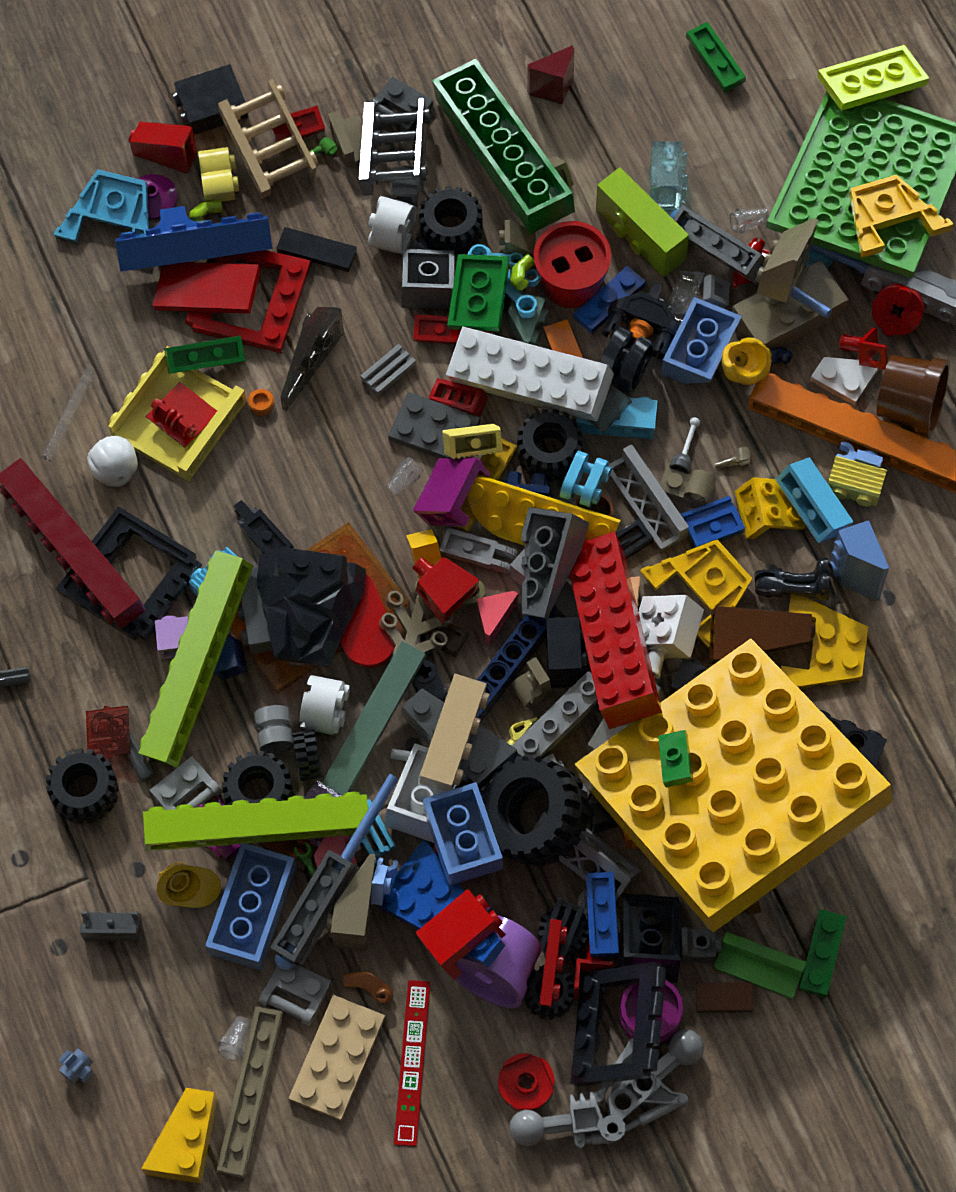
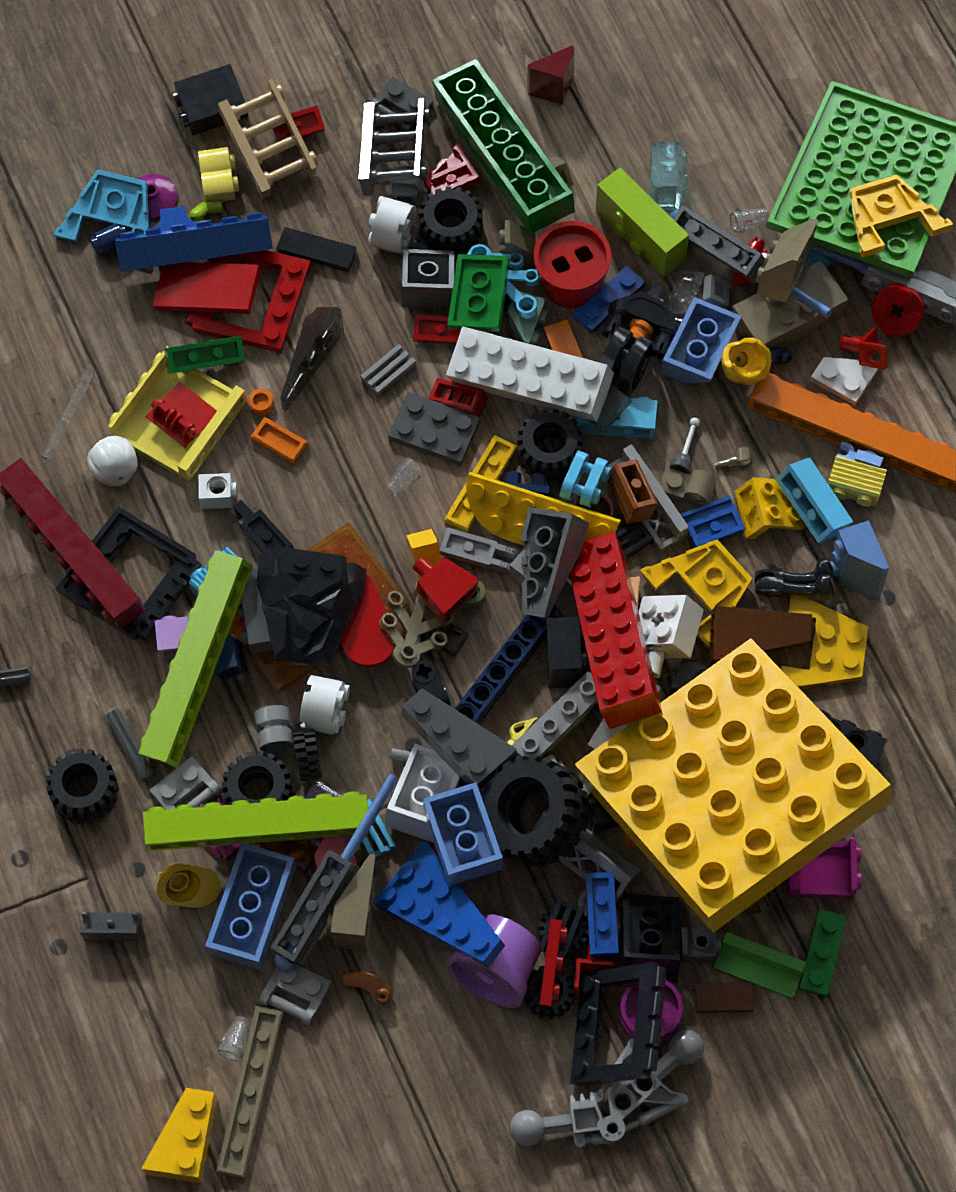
(75, 1066): sand blue gear -> none
(104, 240): none -> dark blue brick
(108, 731): clear red piece -> none
(164, 144): red slope -> none
(209, 483): none -> white brick
(279, 441): none -> orange tile
(306, 858): bright green hand -> none
(326, 145): bright green hand -> none
(337, 1058): tan plate -> none
(347, 137): dark tan panel -> none
(374, 718): sand green tile -> none
(382, 881): light blue plate -> none
(412, 1063): red sticker -> none
(447, 490): magenta panel -> none
(453, 172): none -> wing
(453, 733): tan brick -> none
(459, 930): red panel -> none
(472, 441): light yellow brick -> none
(494, 612): coral slope -> none
(518, 271): lime arm -> none
(532, 1067): red plate -> none
(533, 685): dark tan plate -> none
(632, 491): none -> dark orange brick
(675, 758): green plate -> none
(716, 57): green plate -> none
(829, 874): none -> dark pink panel
(872, 77): neon yellow plate -> none
(913, 392): reddish brown piece -> none

